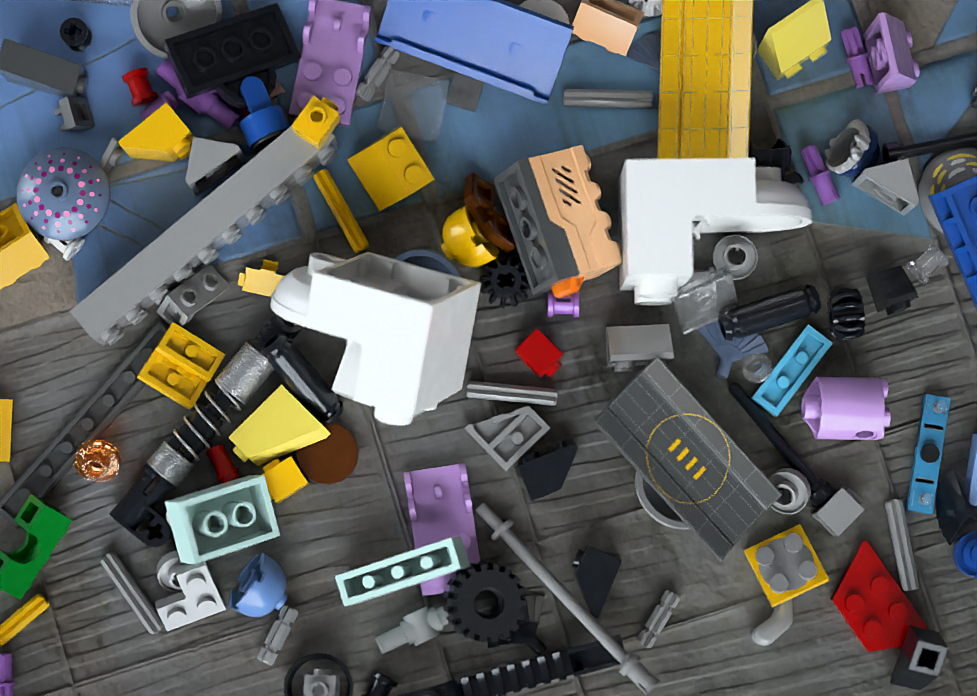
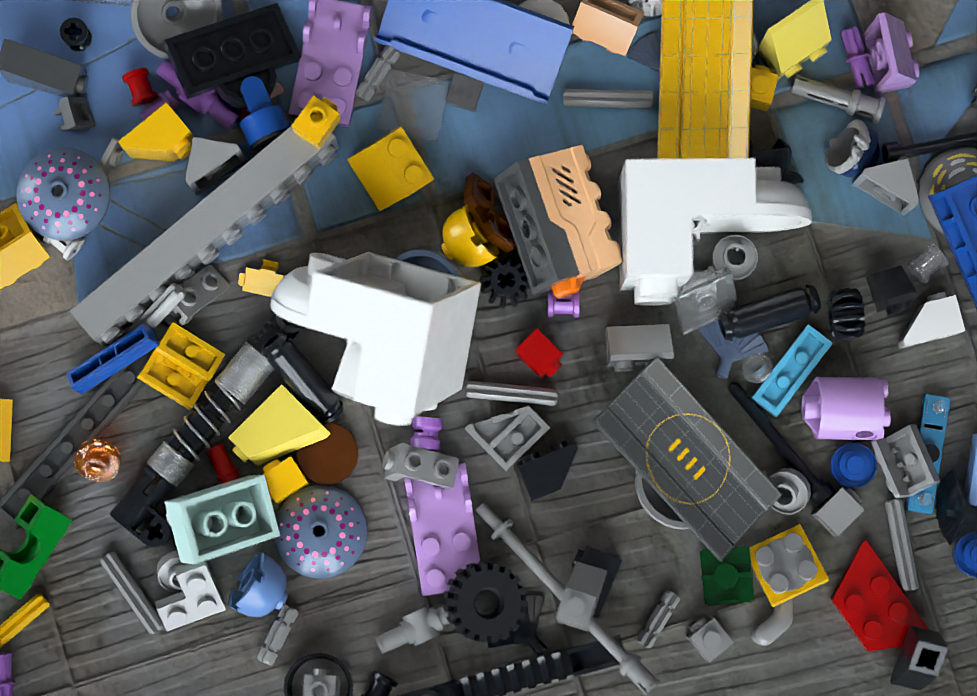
(113, 358): none -> blue piece
(160, 308): none -> light grey axle
(341, 210): yellow axle -> none
(343, 536): none -> sand blue dish
(402, 571): light aqua brick -> none
(420, 465): none -> light grey bracket
(426, 433): none -> medium lavender wheel
(581, 596): none -> light grey slope
(709, 638): none -> light grey brick
(727, 579): none -> dark green piece
(762, 87): none -> yellow brick
(819, 175): medium lavender axle -> none
(852, 102): none -> light grey pin
(853, 465): none -> blue plate
(905, 462): none -> light grey bracket
(933, 321): none -> white slope

